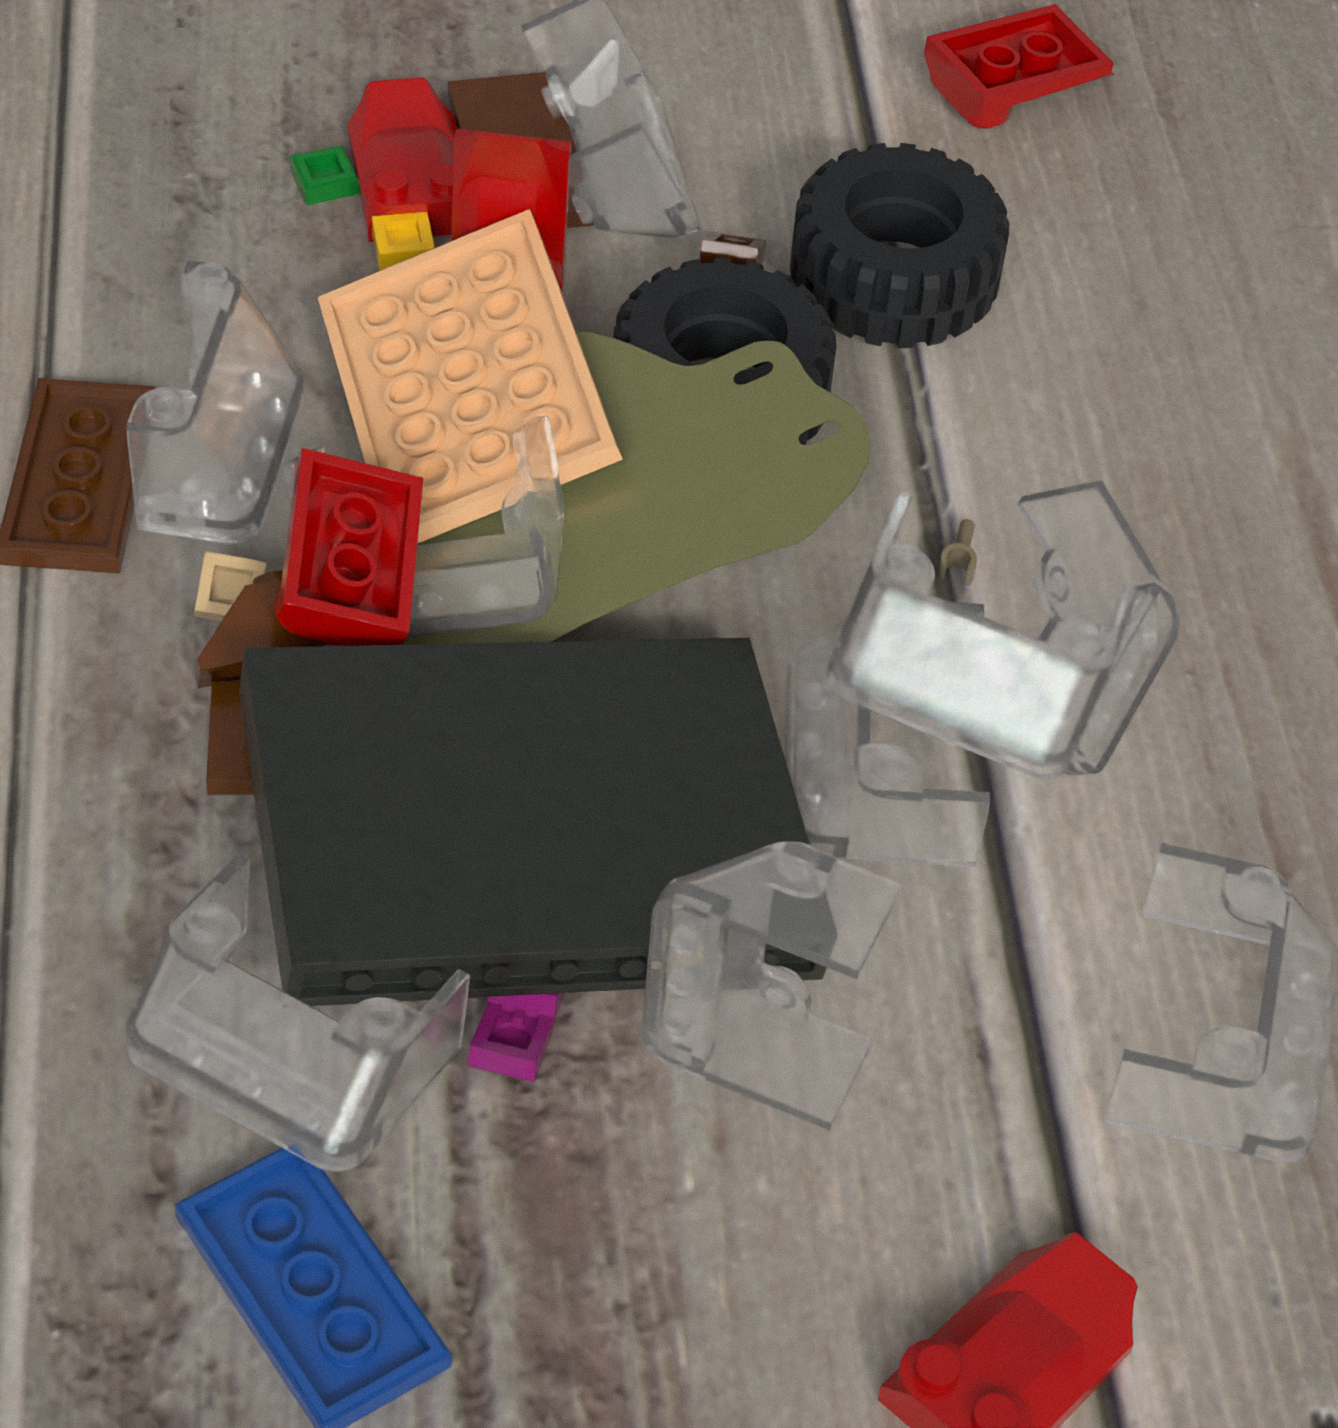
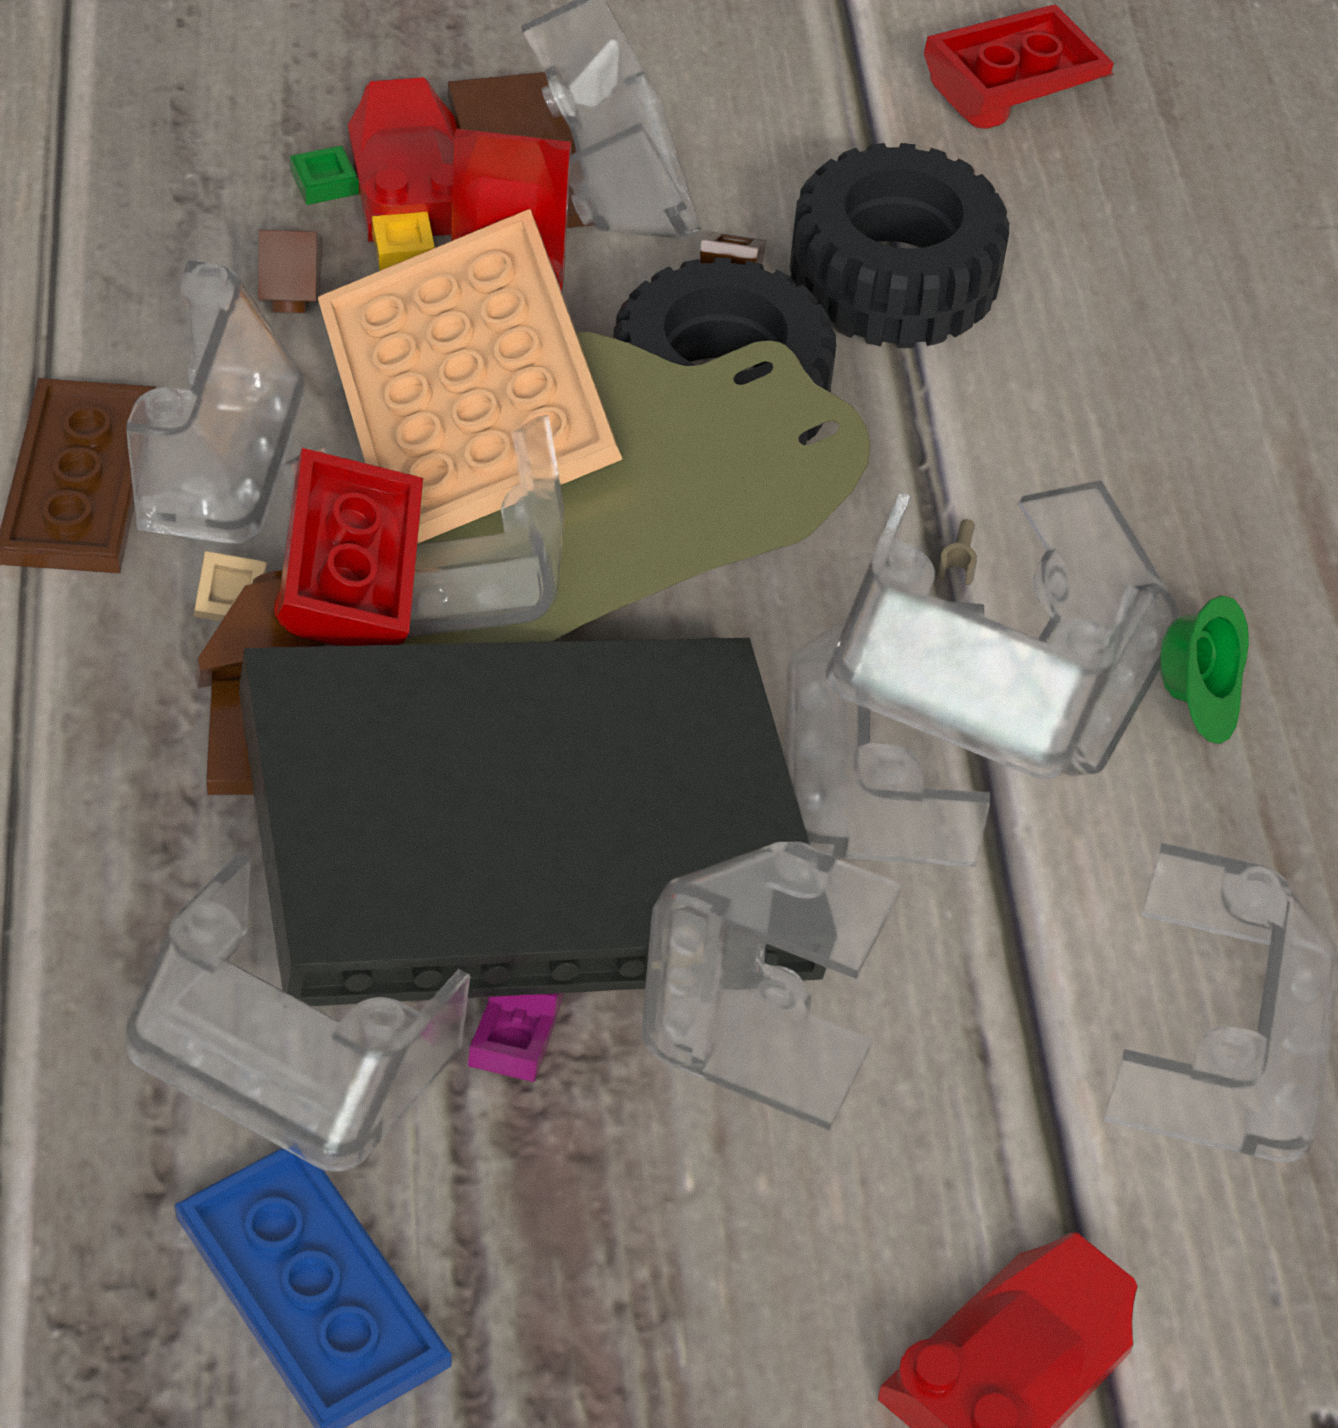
(289, 269): none -> reddish brown slope
(1205, 665): none -> green piece

